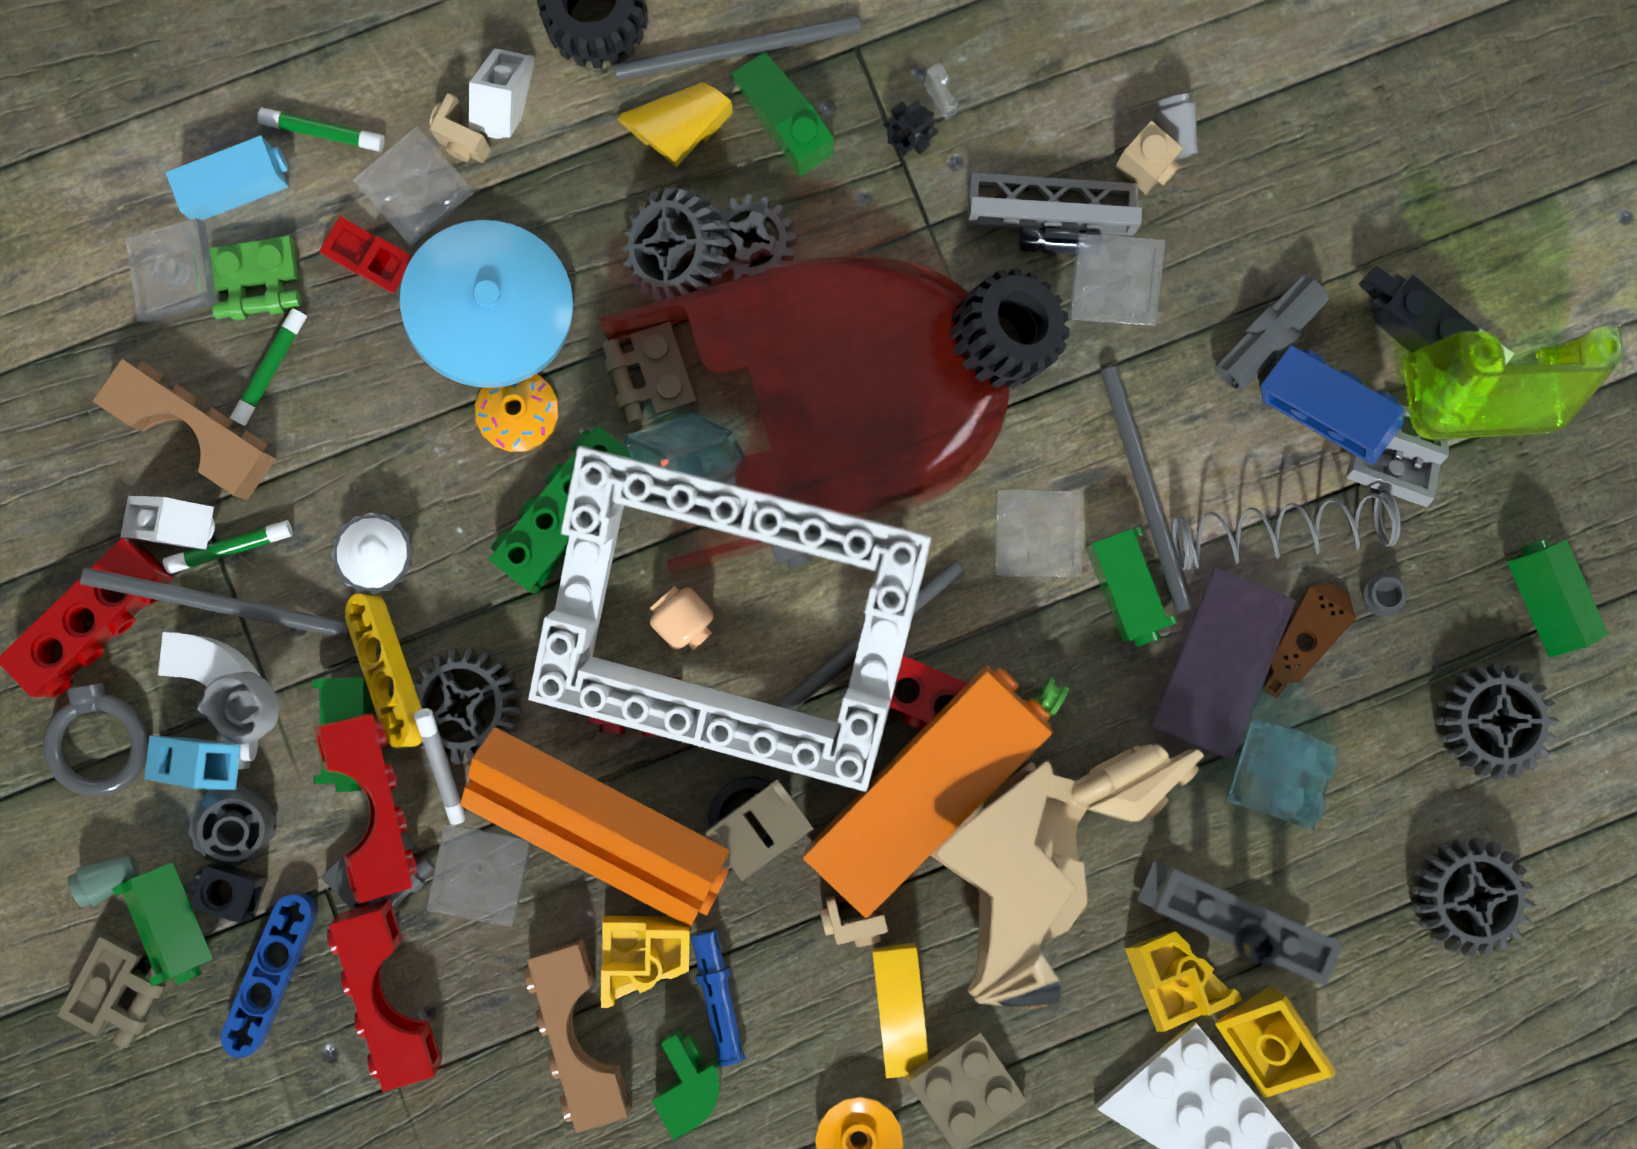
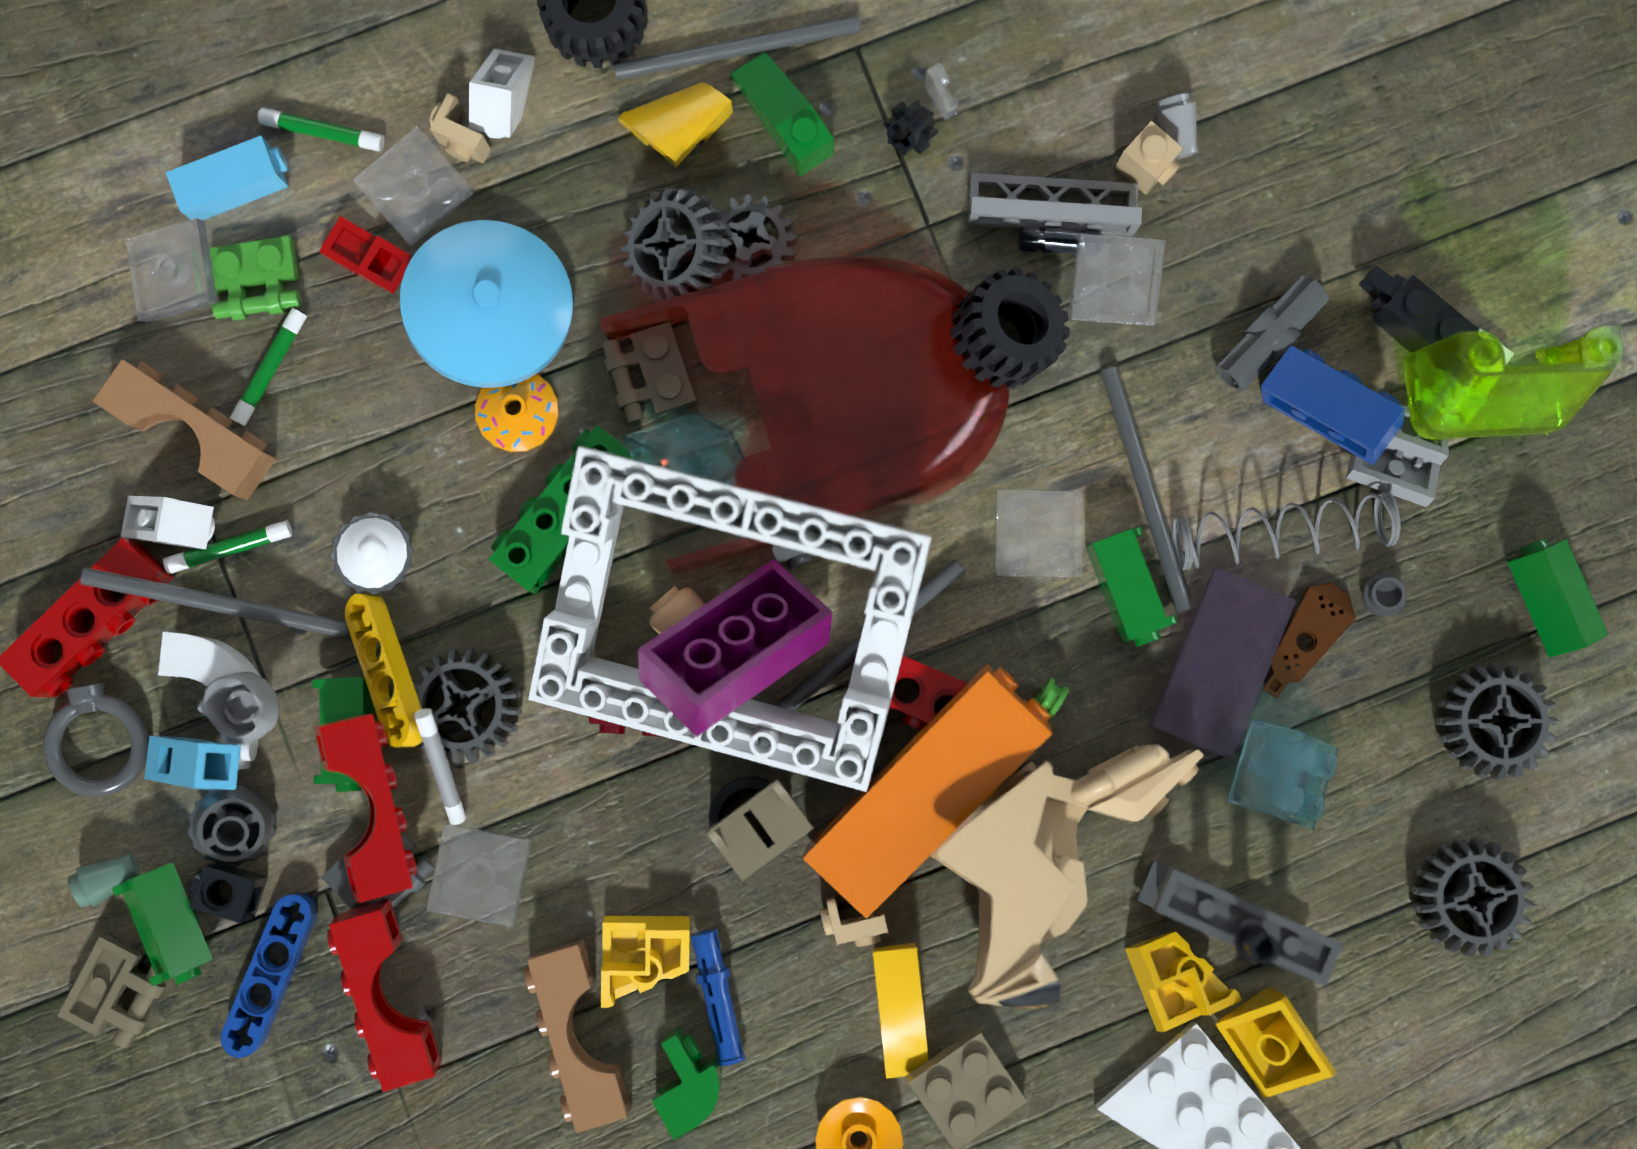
(594, 827): orange brick -> none
(734, 646): none -> magenta brick

